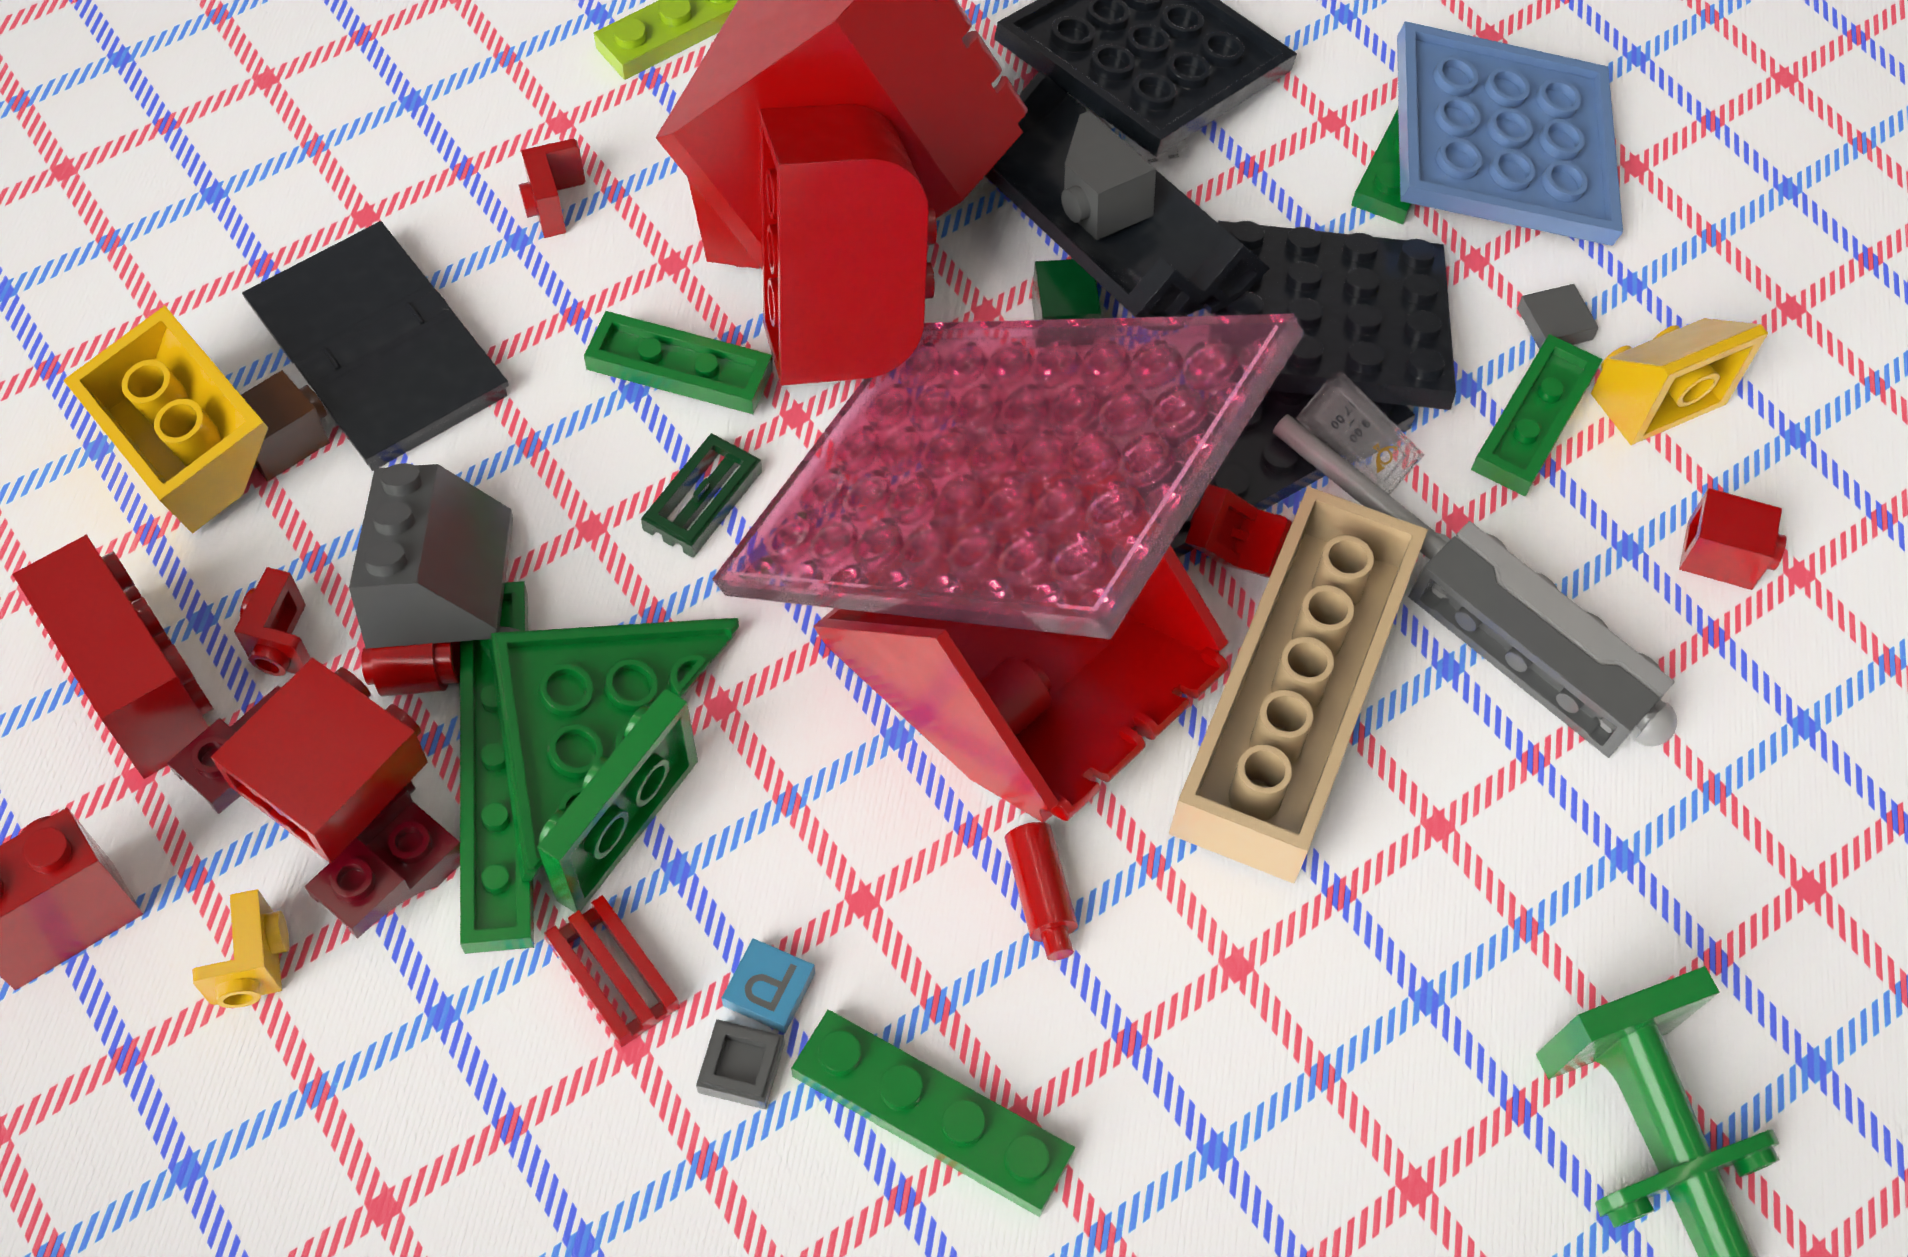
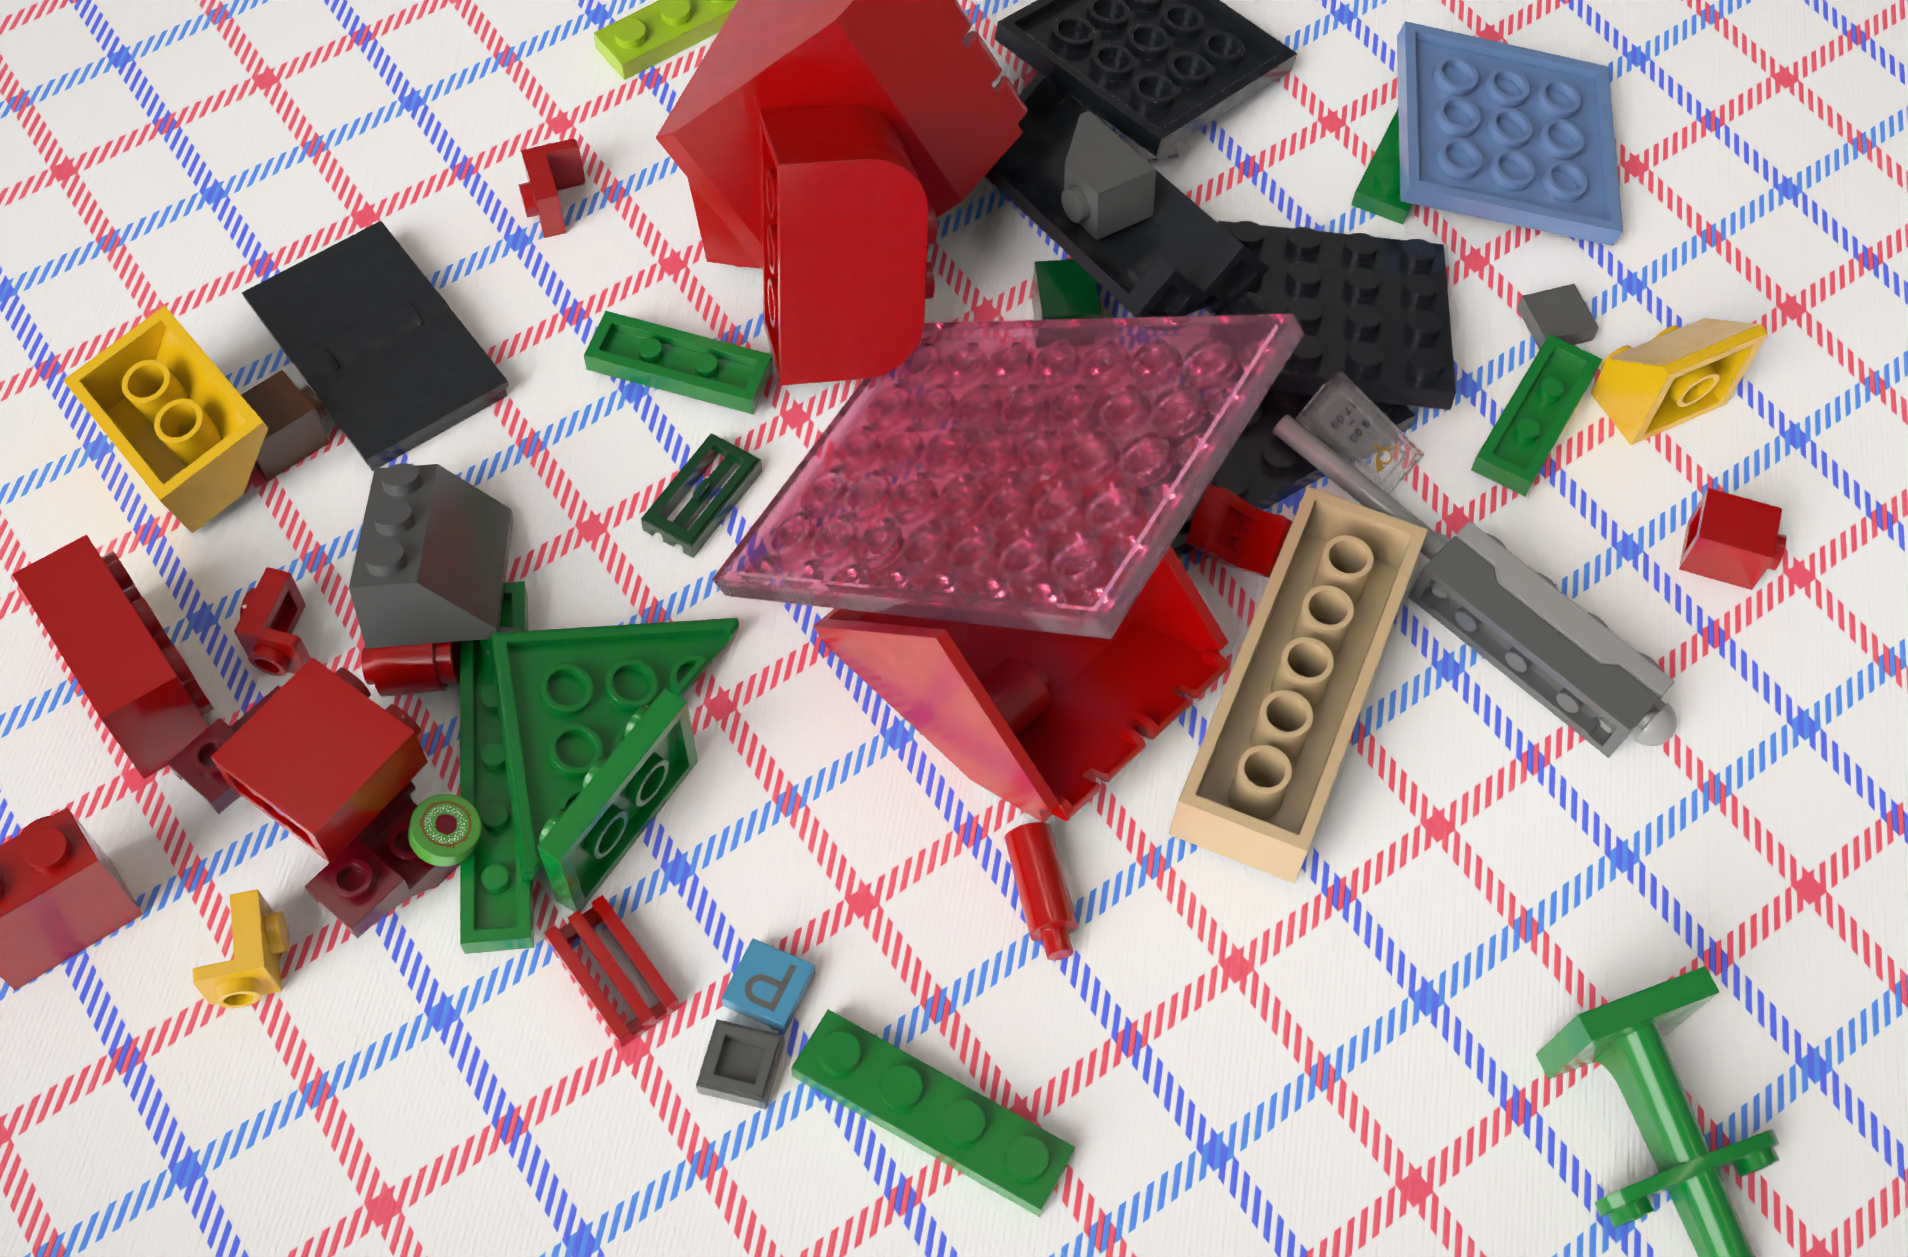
(444, 830): none -> bright green tile

